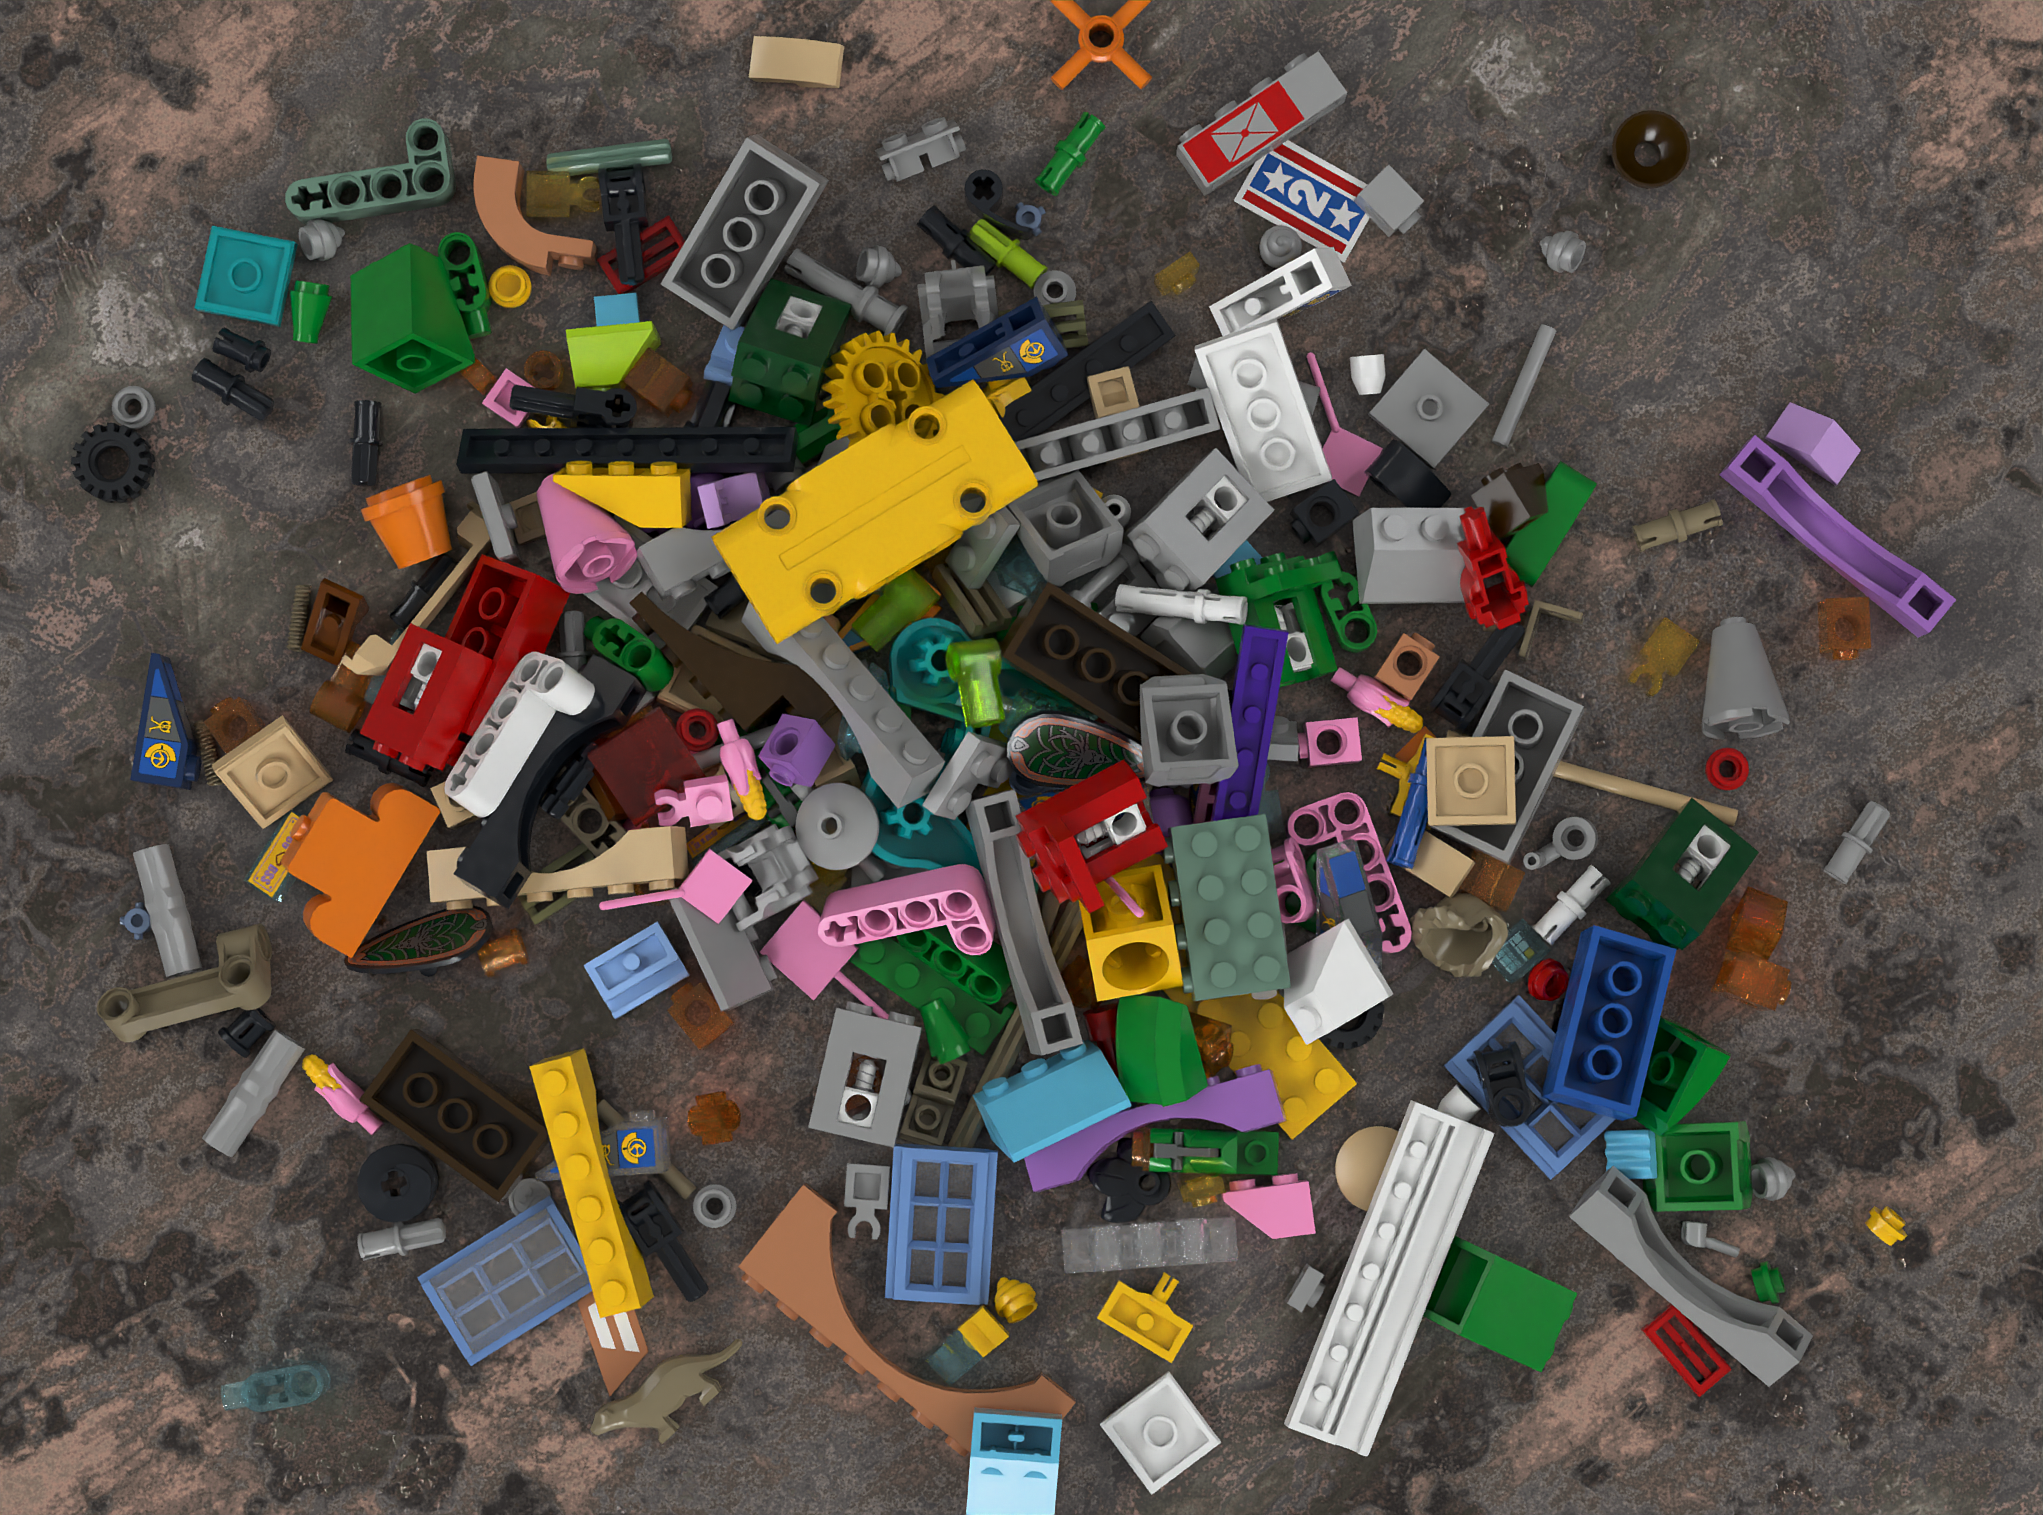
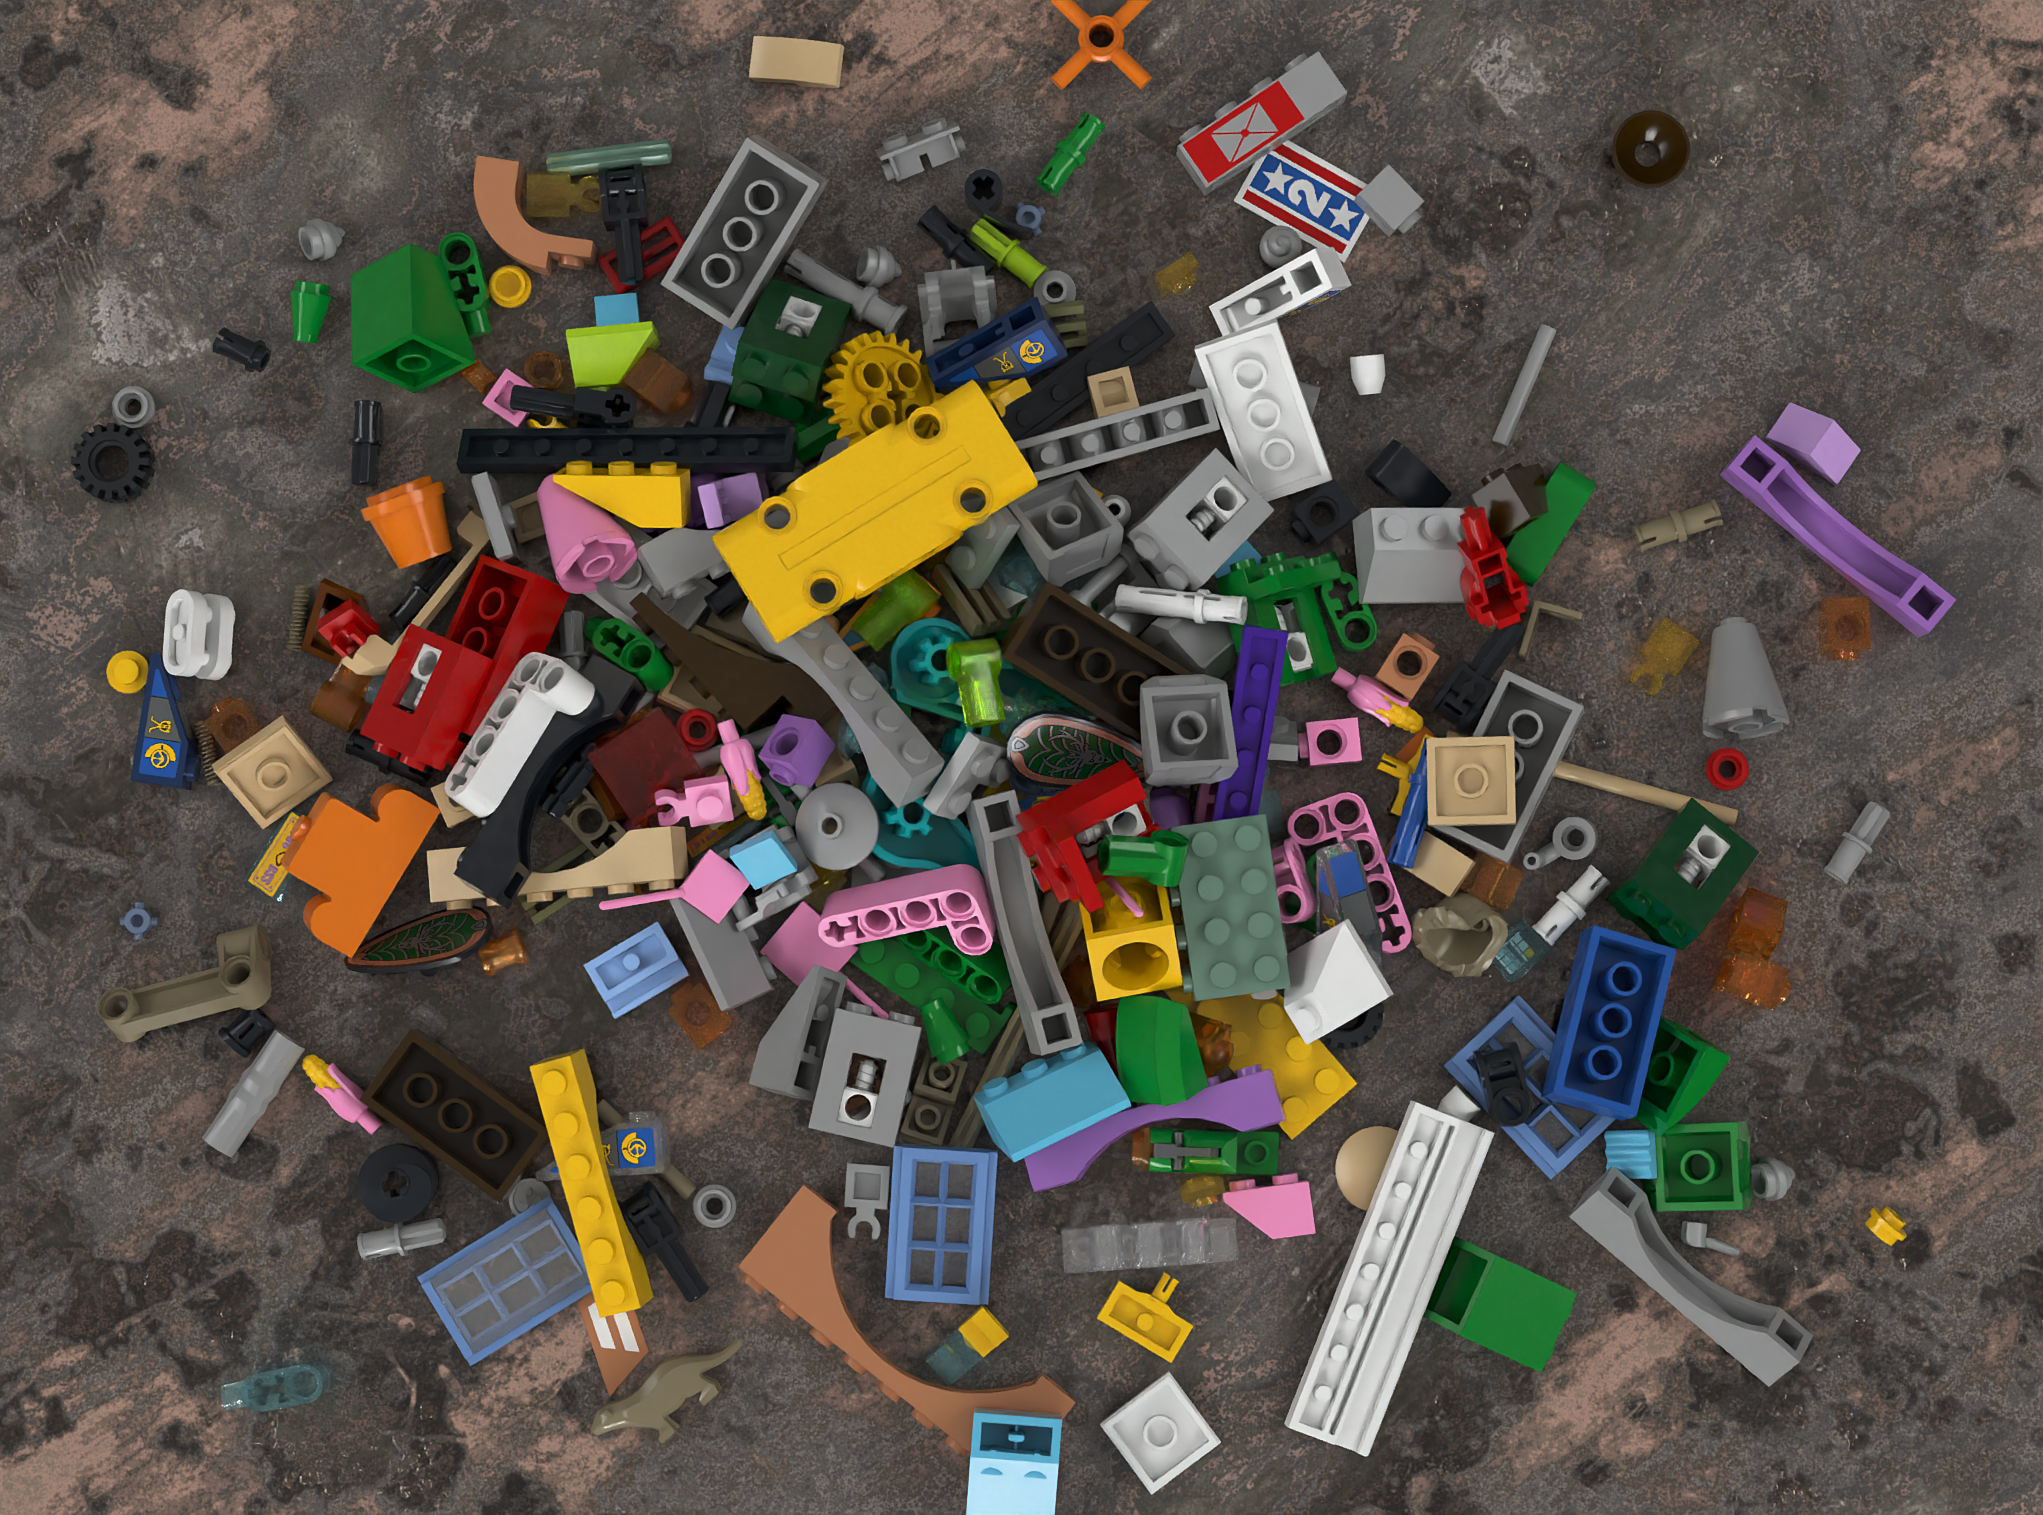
(127, 672): none -> yellow plate
(167, 910): light grey axle -> none
(198, 635): none -> white brick
(233, 389): black axle -> none
(246, 276): teal plate -> none
(347, 627): none -> red tile
(372, 181): sand green beam -> none
(714, 1118): clear orange gear -> none
(763, 859): none -> medium azure piece
(797, 1041): none -> light grey slope
(1014, 1299): yellow plate -> none
(1124, 1185): black plate -> none
(1155, 858): none -> green piece
(1306, 1289): light grey plate -> none
(1344, 451): bright pink piece -> none
(1428, 409): light grey plate -> none
(1547, 980): red plate -> none
(1563, 251): light grey plate -> none
(1661, 1320): red tile -> none
(1768, 1283): green plate -> none

